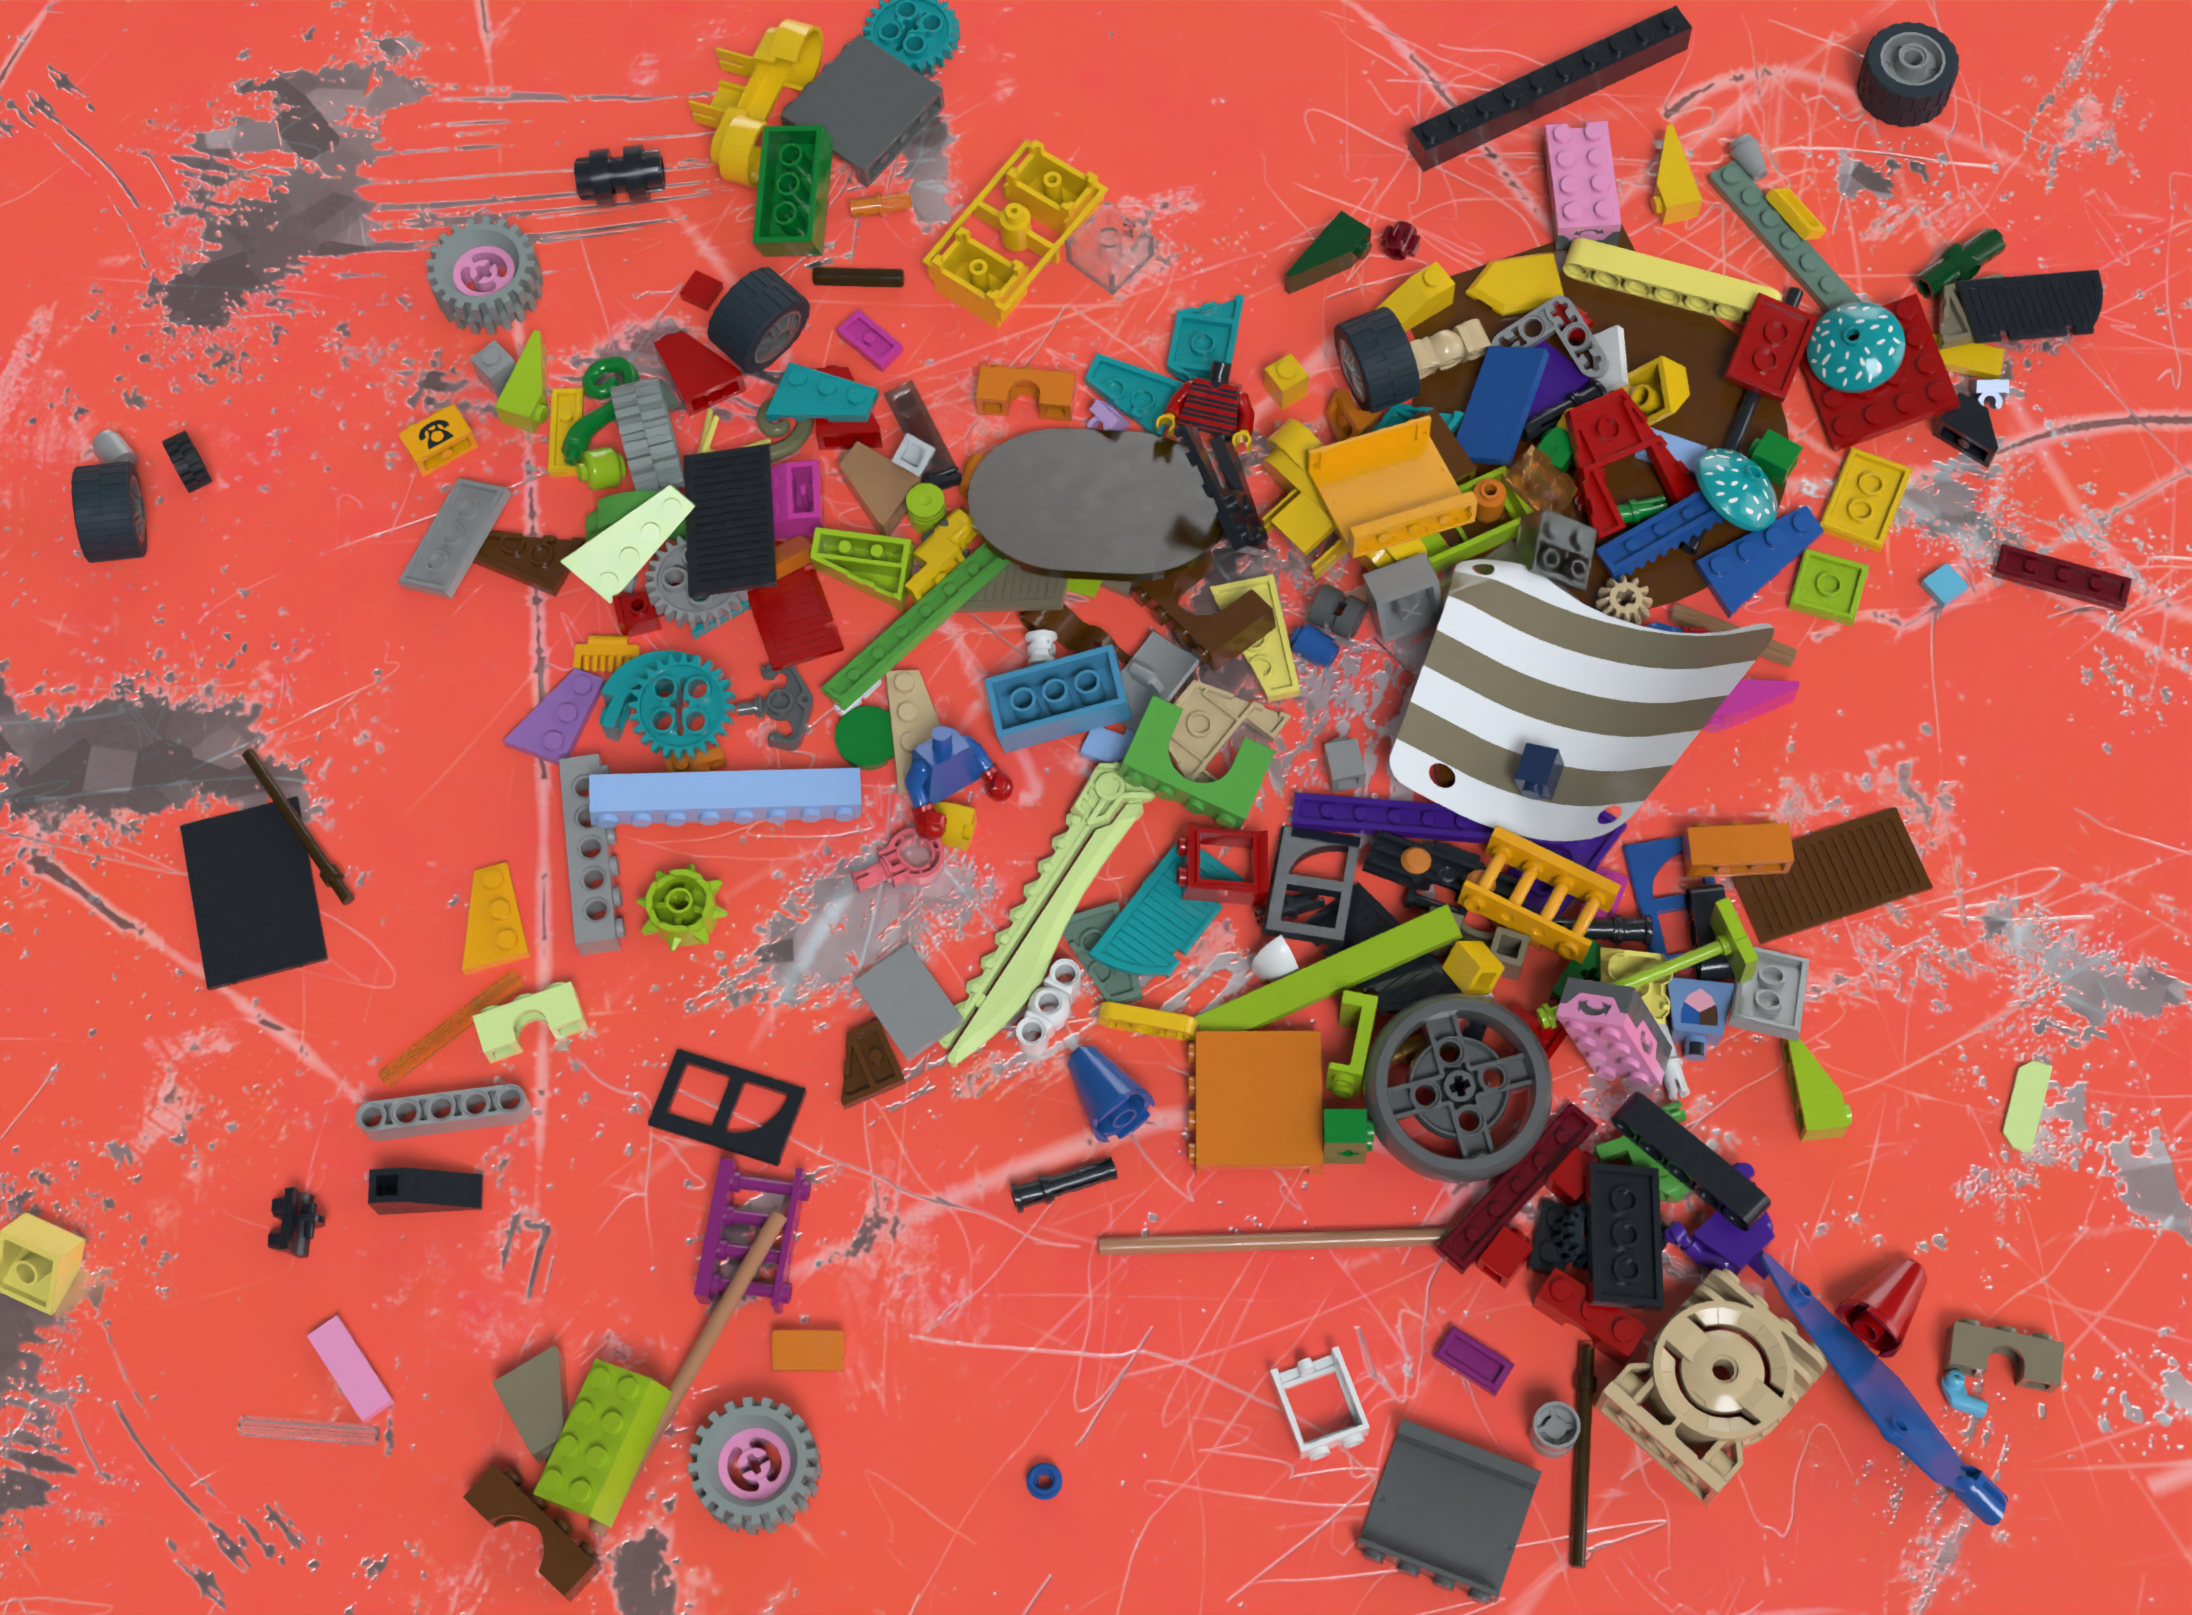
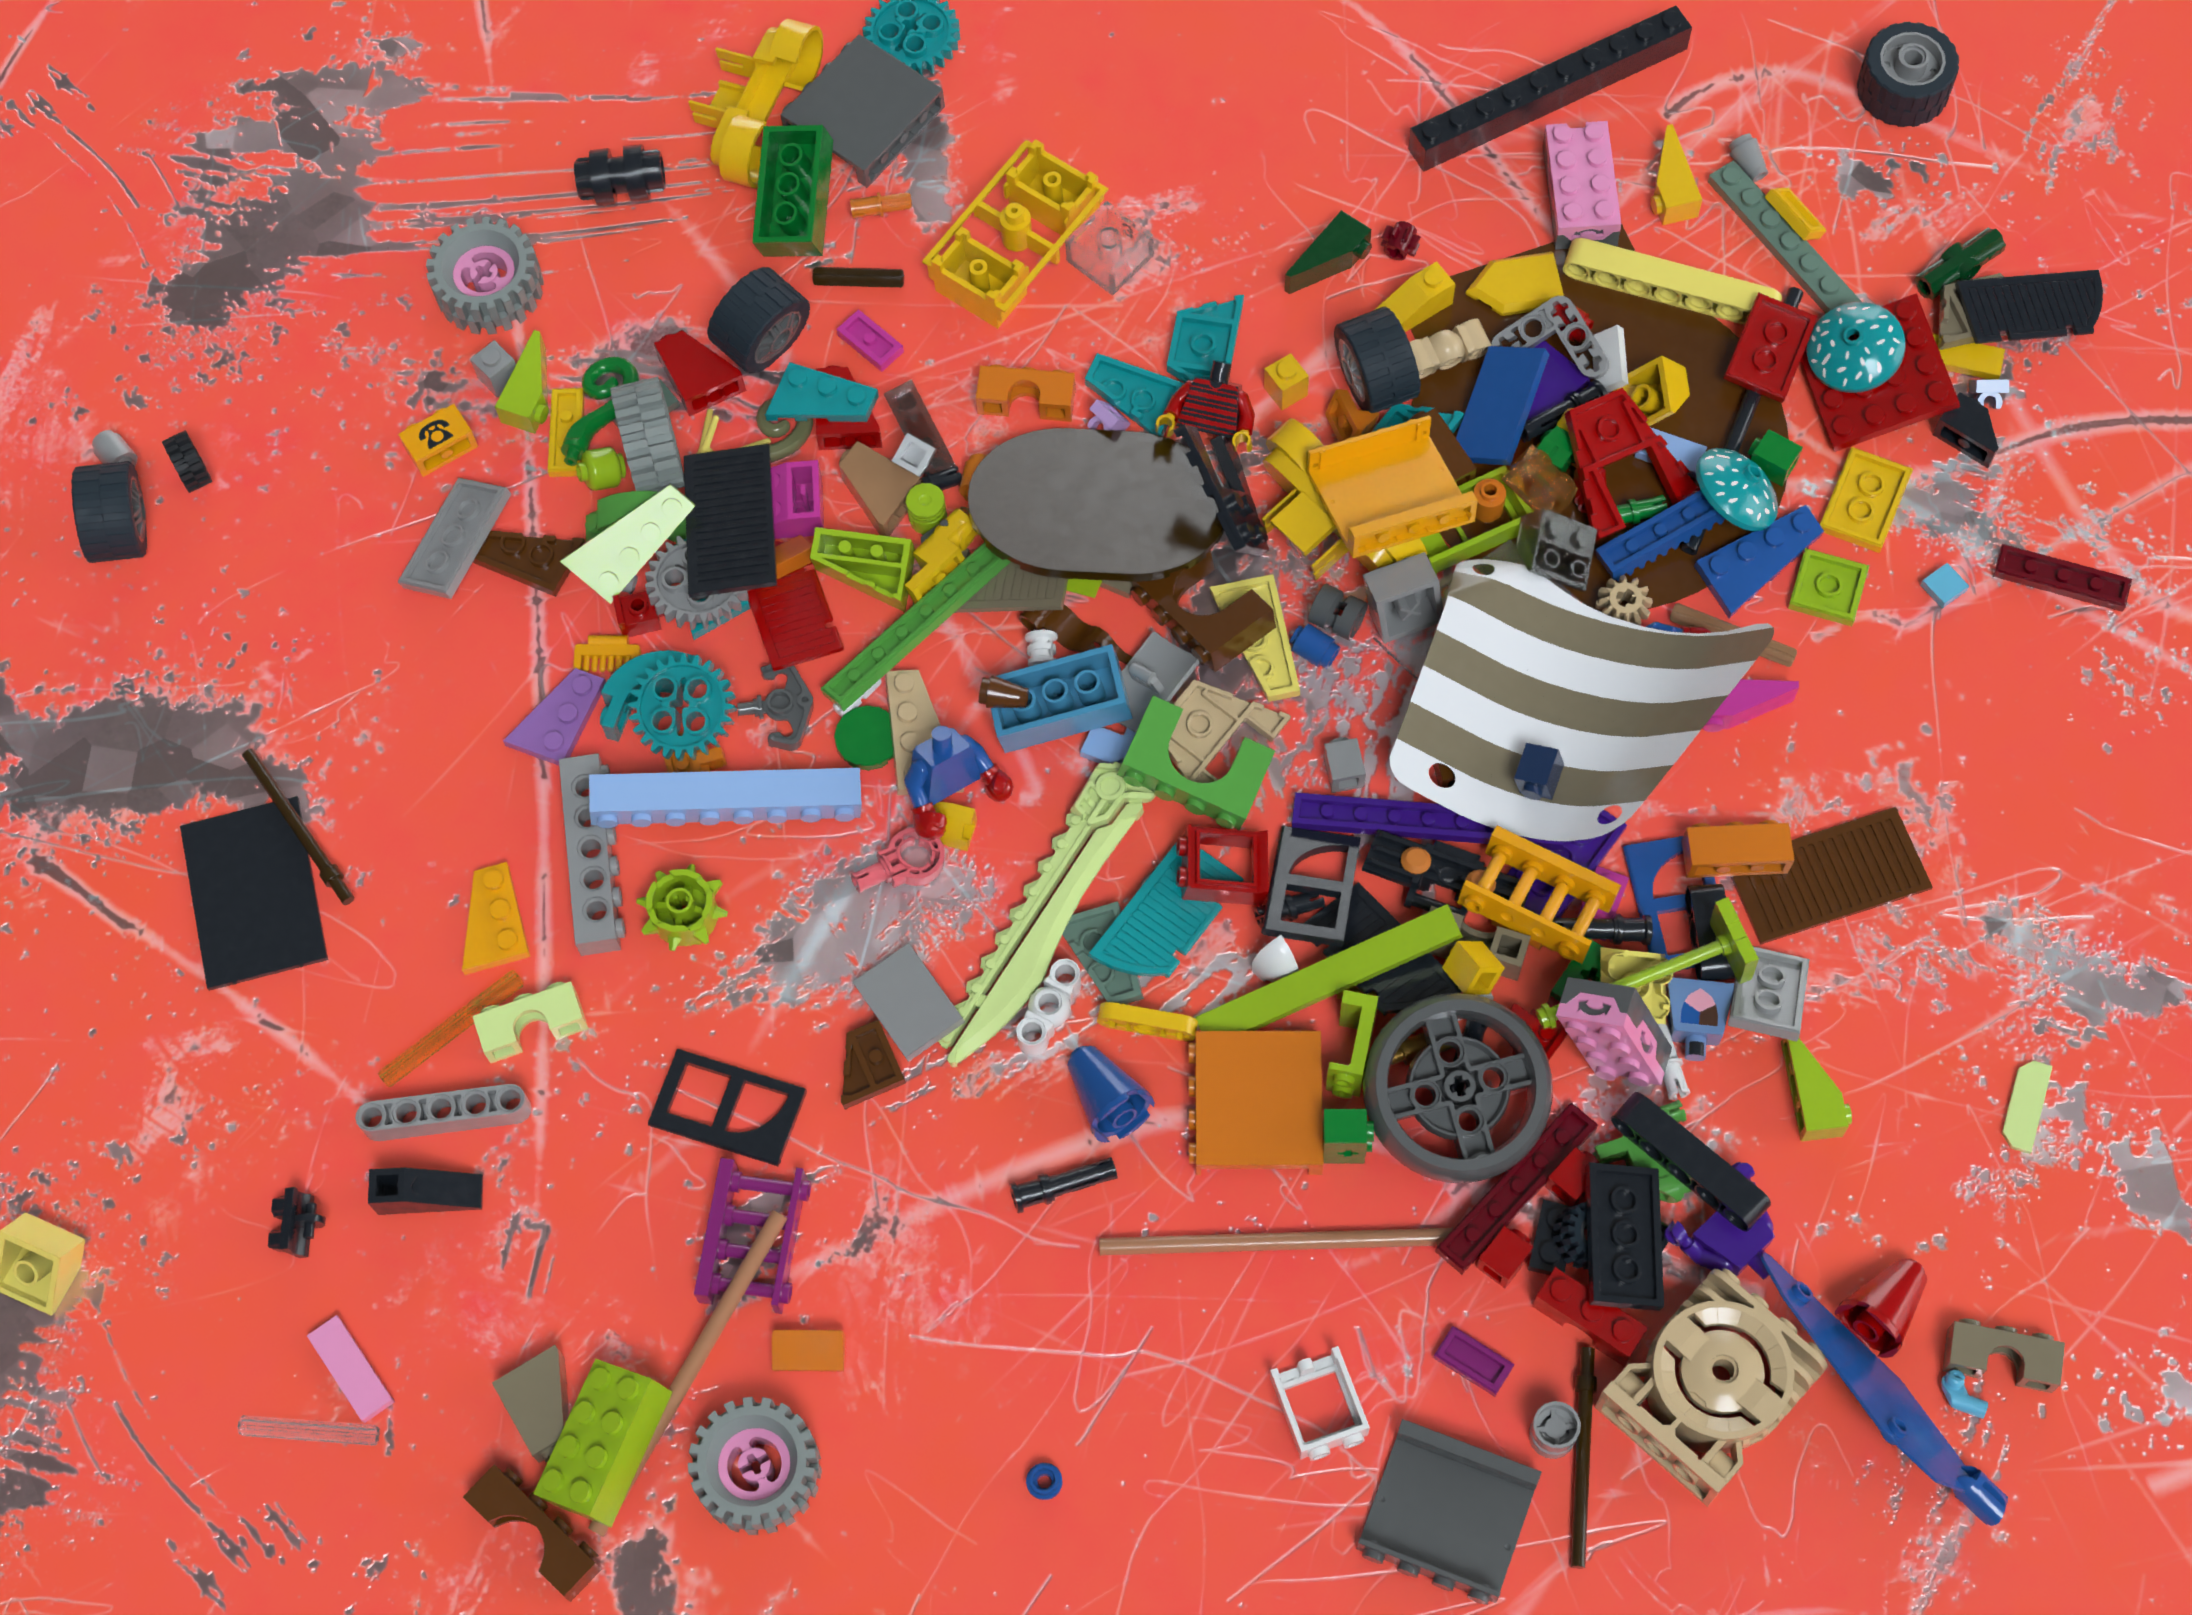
(701, 290): red tile -> none
(1002, 694): none -> reddish brown cone

